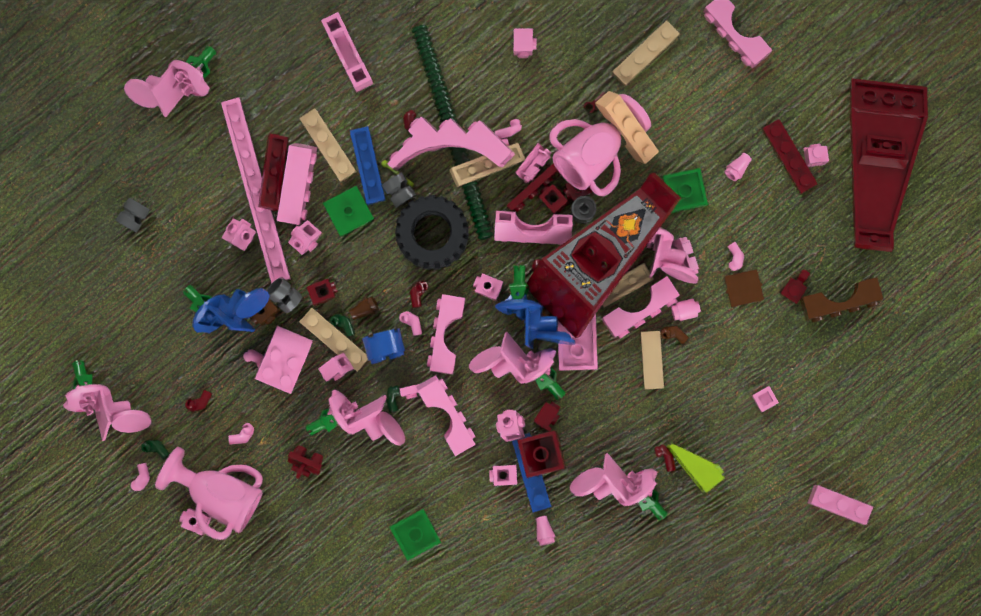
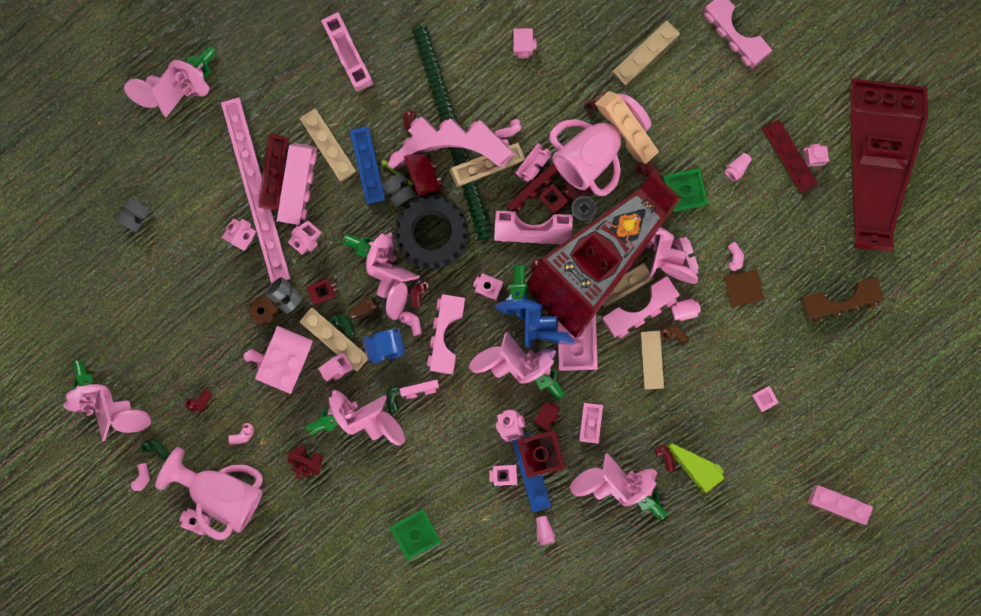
(221, 309): blue piece -> none
(348, 211): green plate -> none
(377, 265): none -> bright pink piece
(422, 175): none -> dark red slope
(434, 395): bright pink arch -> none
(591, 423): none -> bright pink plate
(647, 169): none -> dark red arm
(794, 288): dark red plate -> none

